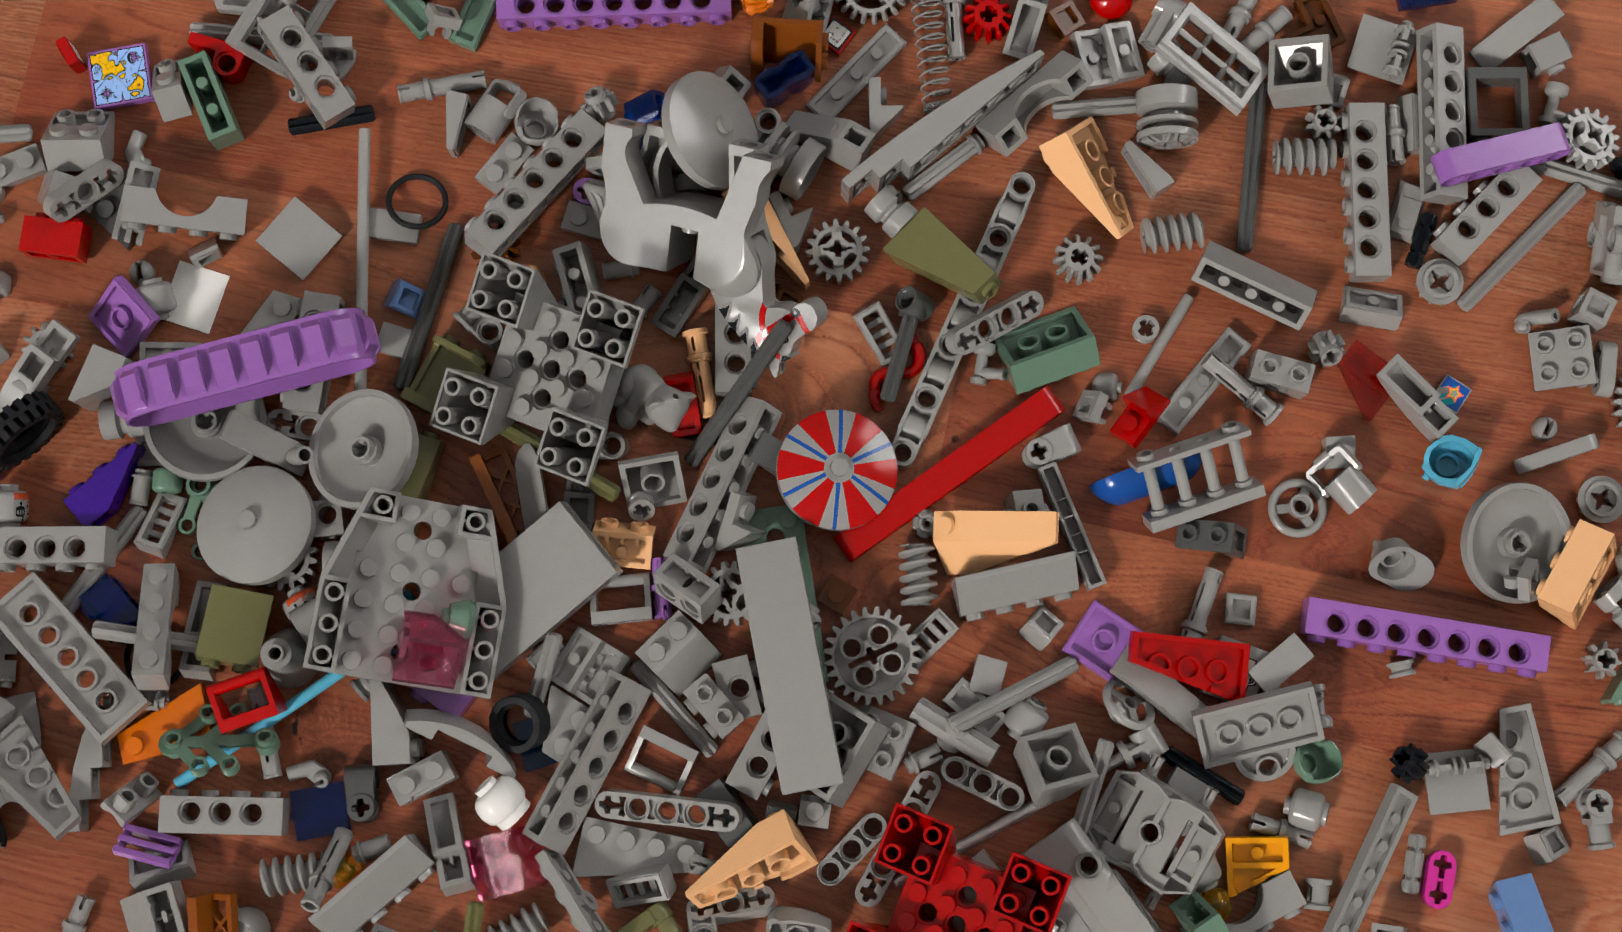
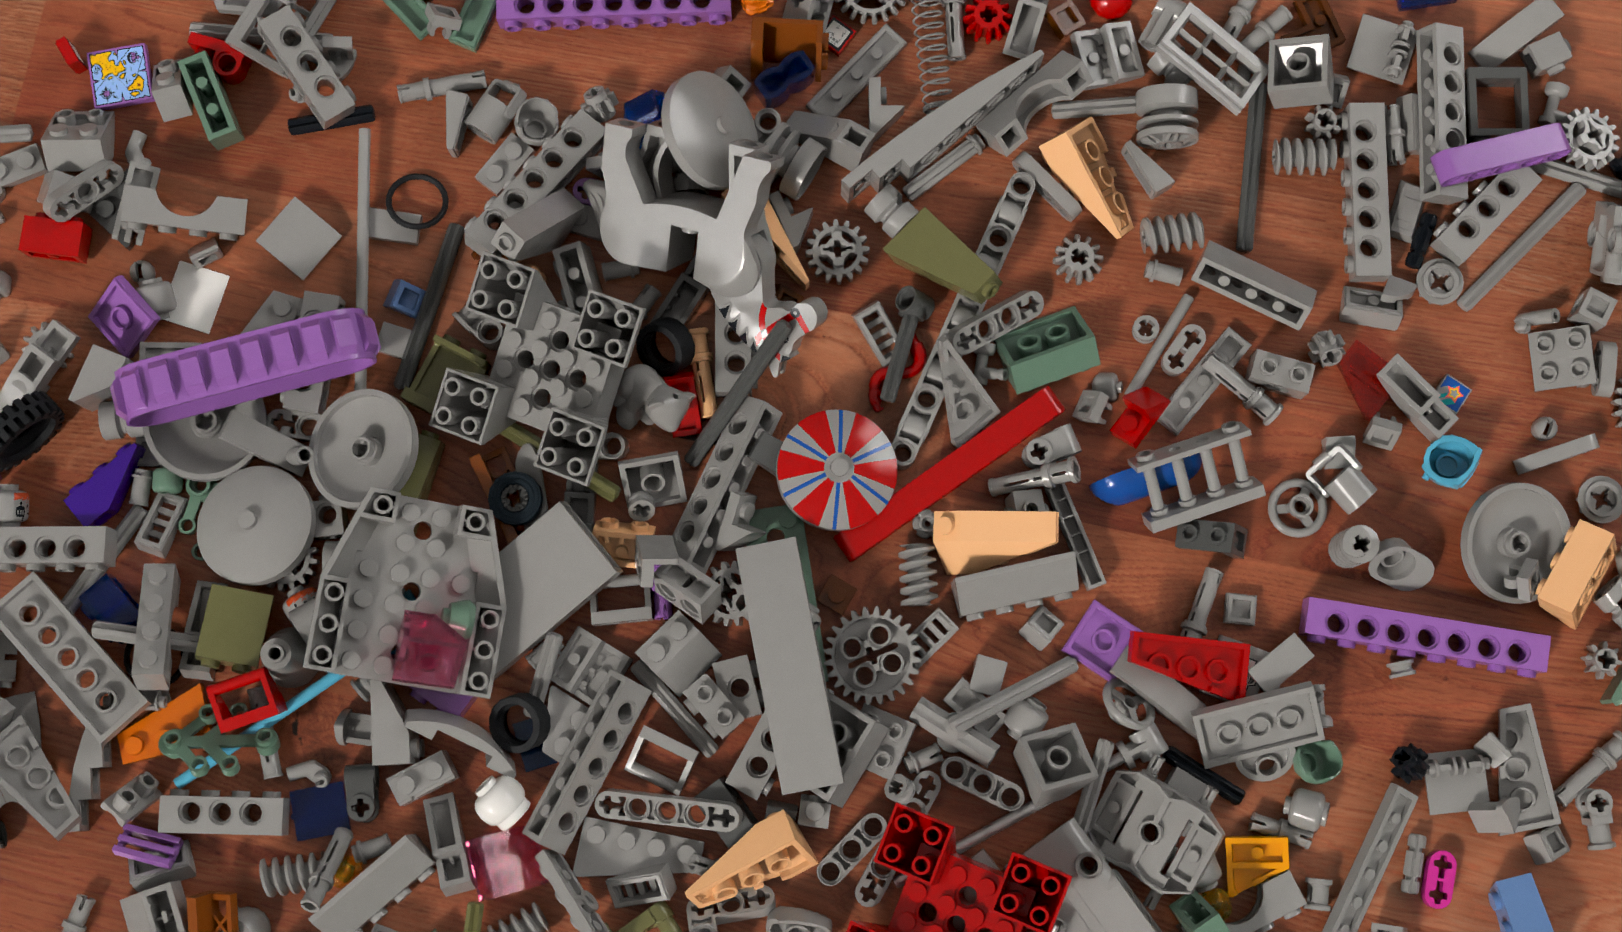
(353, 728): none -> light grey tile
(509, 484): none -> black bush
(538, 227): none -> light grey slope
(652, 551): none -> light grey panel
(680, 338): none -> black tyre
(907, 791): none -> light grey bush
(966, 400): none -> light grey wing
(1048, 187): none -> light grey beam
(1048, 474): none -> light grey pin
(1163, 273): none -> light grey pin
(1188, 354): none -> light grey beam
(1365, 542): none -> light grey piece
(1382, 432): none -> light grey tile
(1397, 289): none -> light grey tile
(1495, 816): none -> light grey tile

